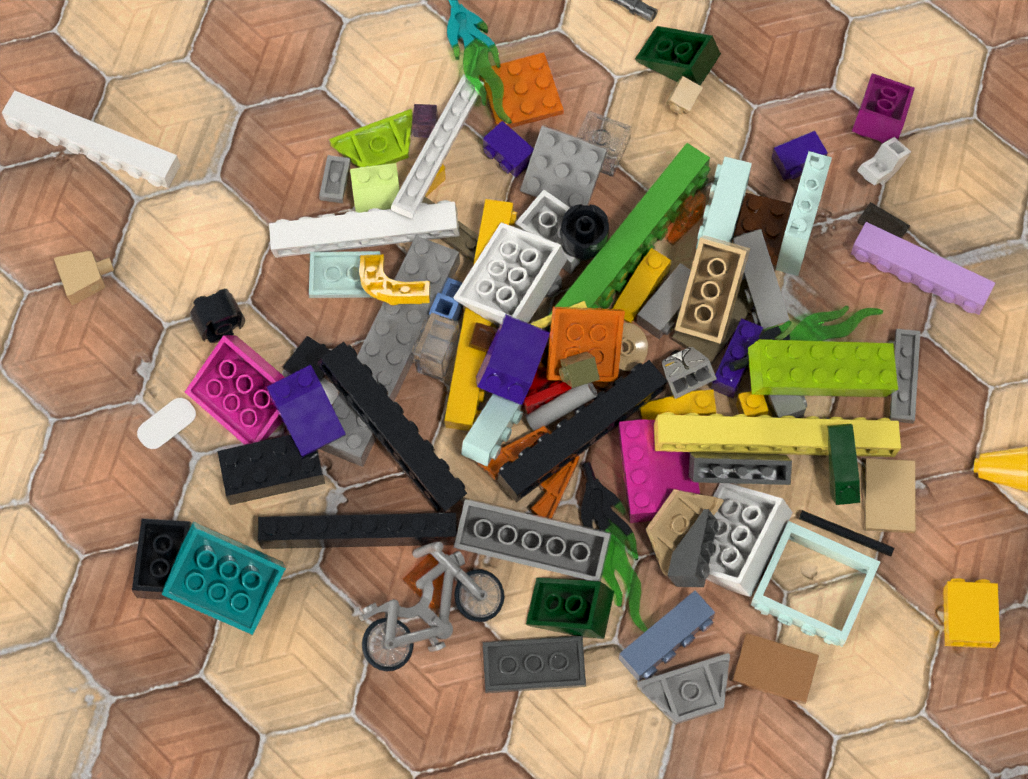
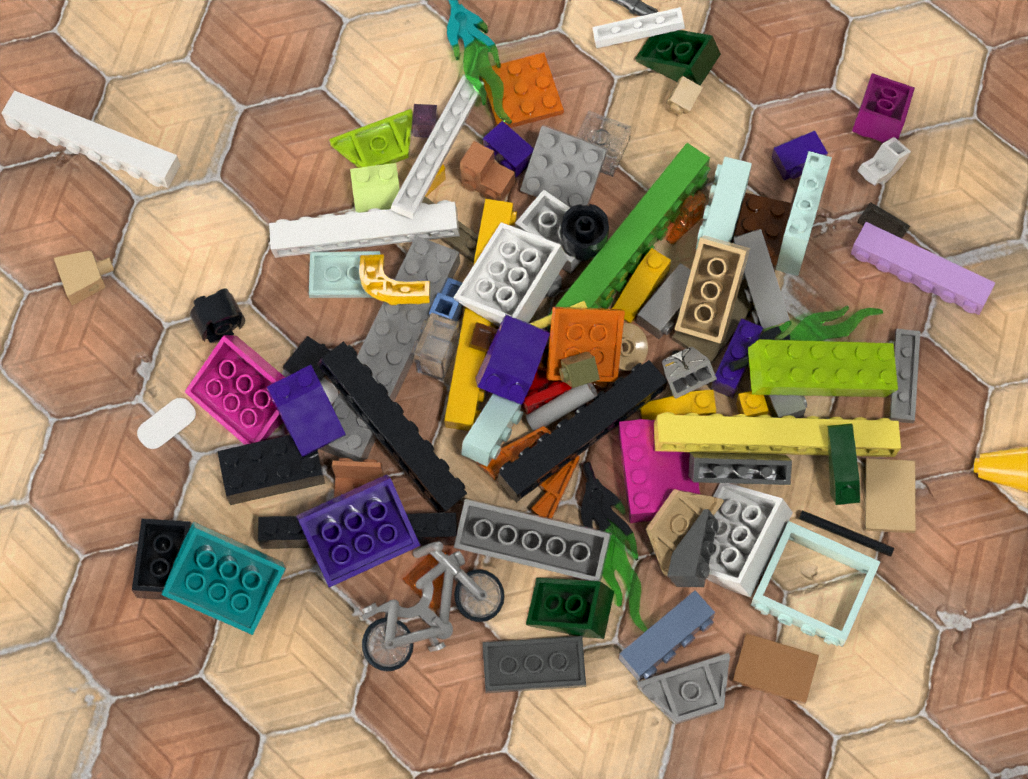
(335, 179): light grey plate -> none
(354, 474): none -> nougat bracket
(358, 530): none -> dark purple slope
(484, 175): none -> nougat brick
(638, 27): none -> white plate
(971, 613): yellow brick -> none

